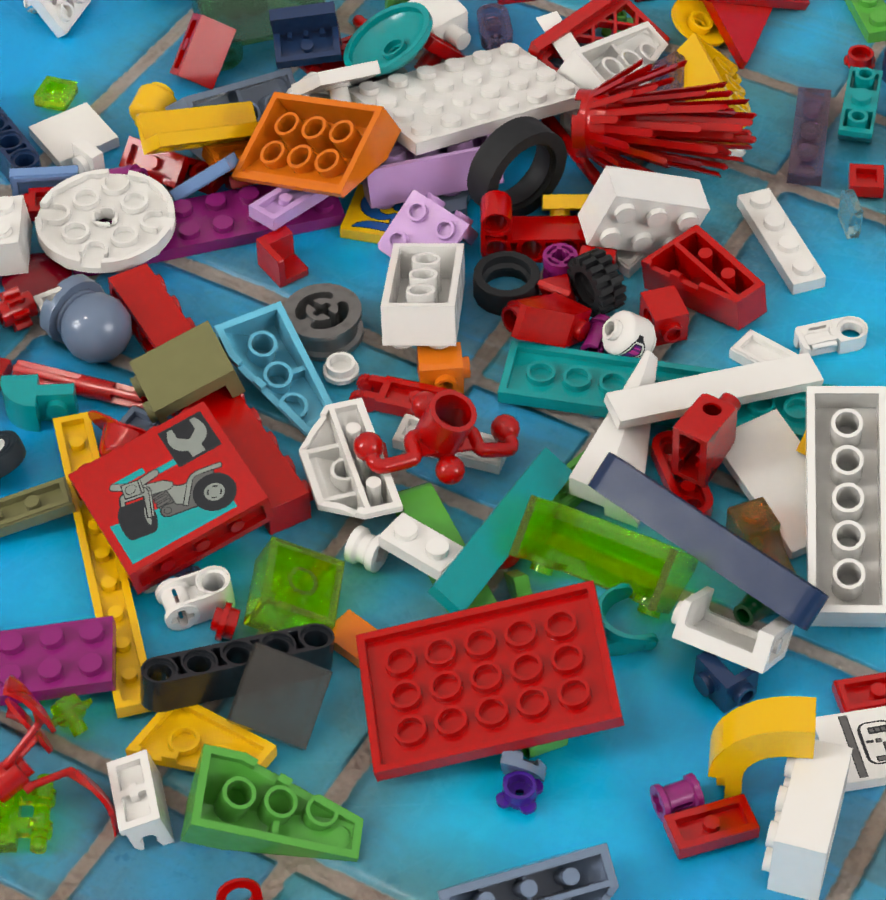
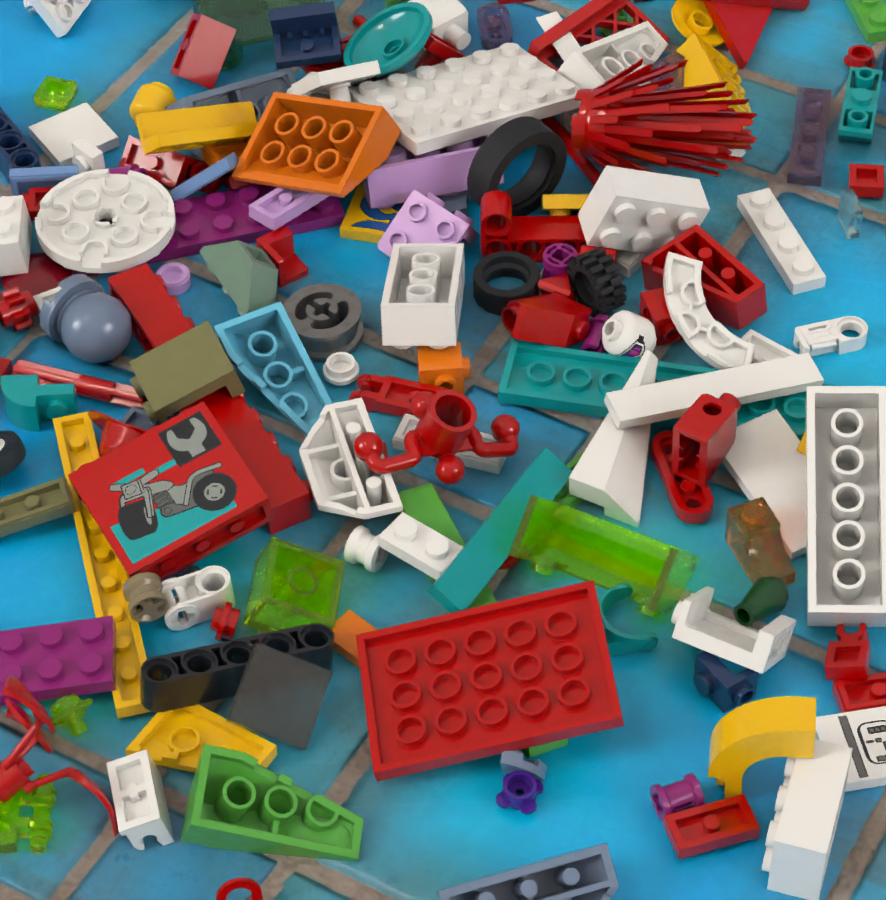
(145, 597): none -> dark tan wheel
(176, 277): none -> lavender tile
(244, 272): none -> sand green slope
(517, 583): bright green tile -> none
(693, 320): none -> white tile
(709, 541): dark blue beam -> none
(849, 655): none -> red plate

